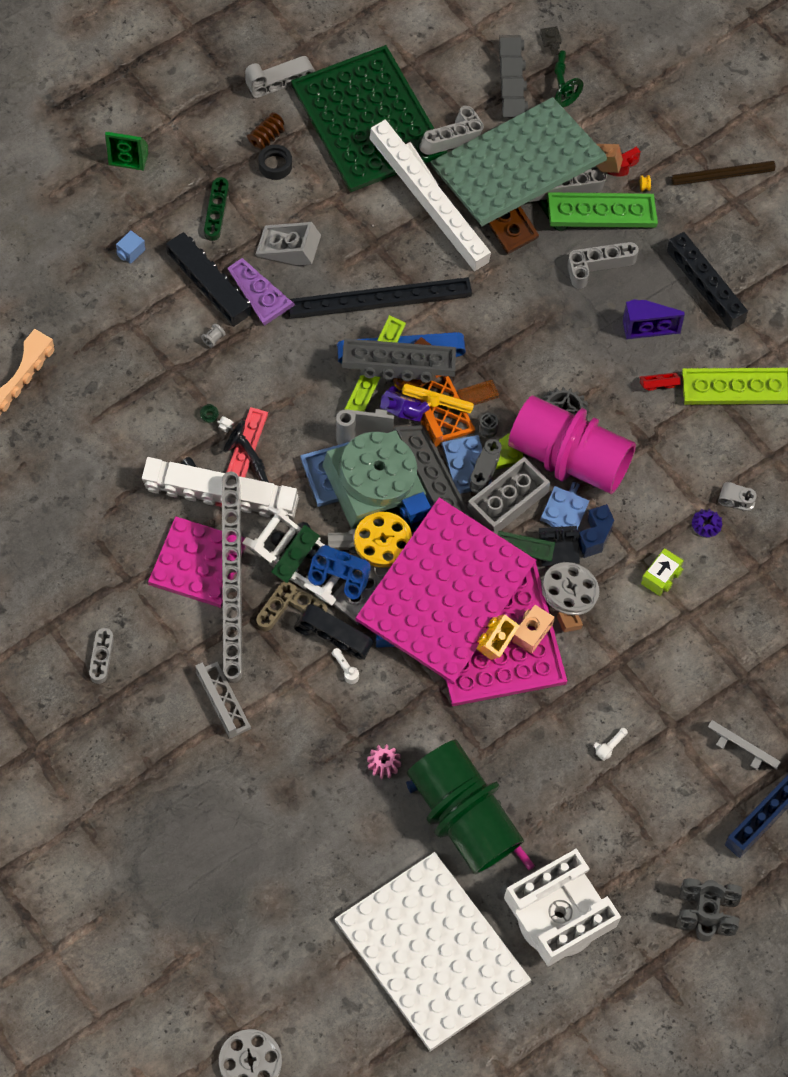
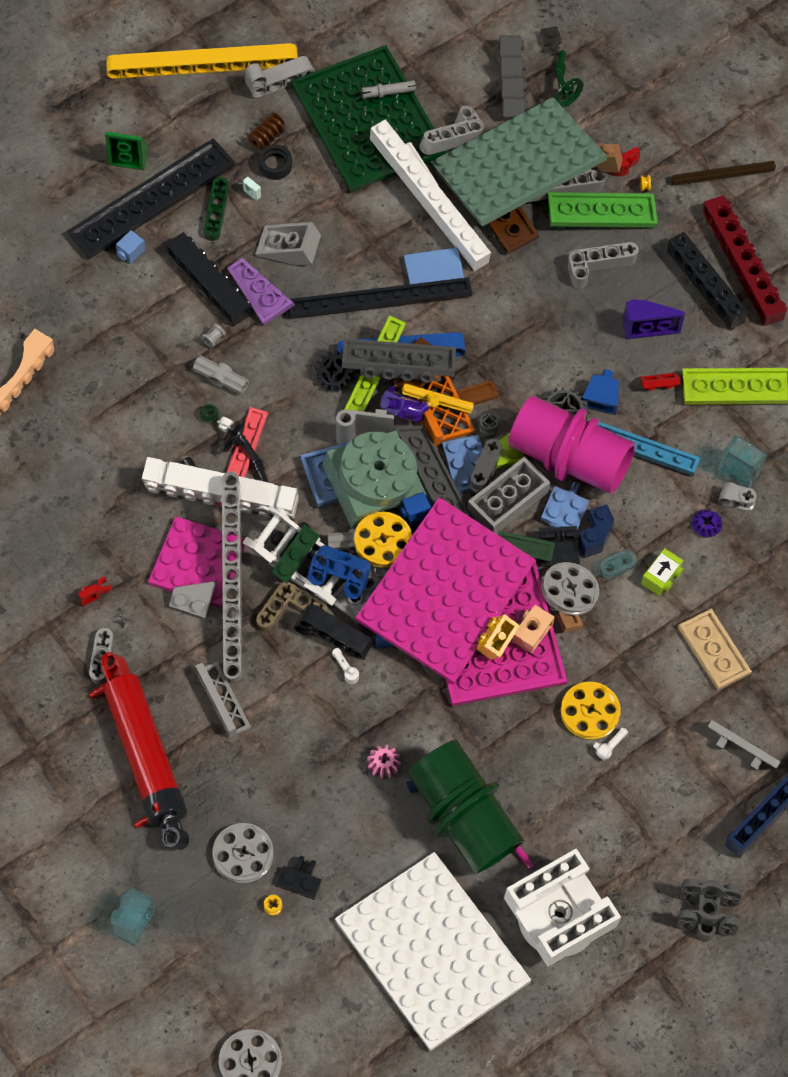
(91, 593): none -> red plate
(132, 916): none -> clear light blue brick
(144, 751): none -> red piece
(151, 198): none -> black plate
(194, 598): none -> light grey wing
(198, 60): none -> yellow beam
(220, 375): none -> light grey piece
(246, 861): none -> light grey wedge
(252, 188): none -> light aqua tile
(273, 911): none -> yellow bush
(299, 882): none -> black hinge
(339, 377): none -> black gear
(388, 89): none -> light grey pin
(433, 266): none -> medium blue tile
(598, 714): none -> yellow wedge
(602, 393): none -> blue torso
(617, 565): none -> clear light blue plate
(659, 452): none -> dark azure plate
(714, 649): none -> tan tile
(742, 461): none -> clear light blue brick
(743, 268): none -> dark red brick

